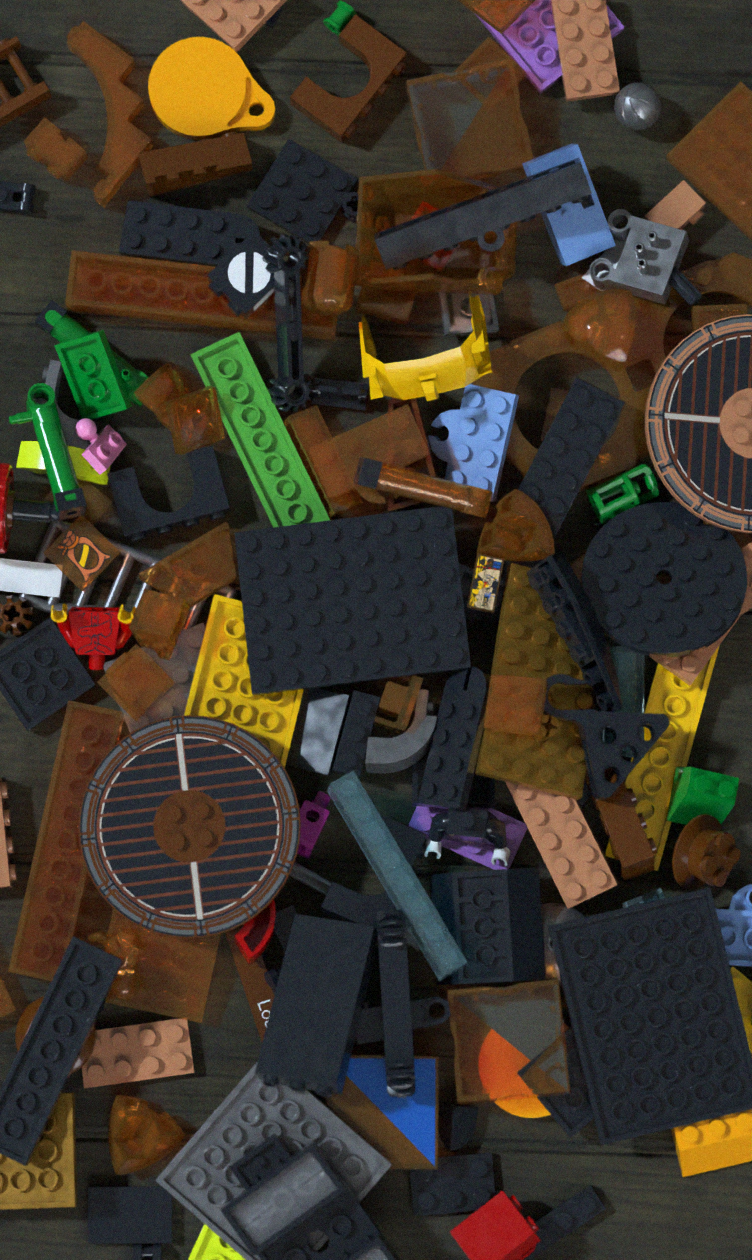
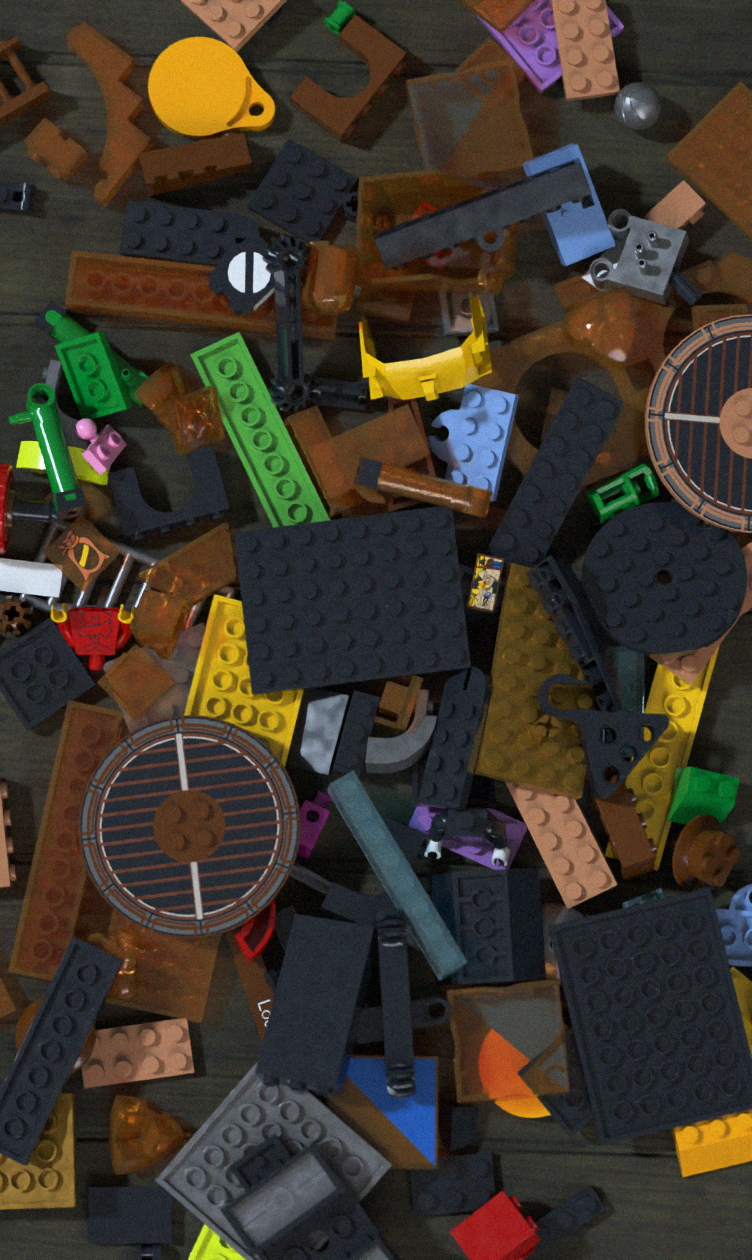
(515, 704): clear orange plate -> none
(517, 531): clear orange brick -> none

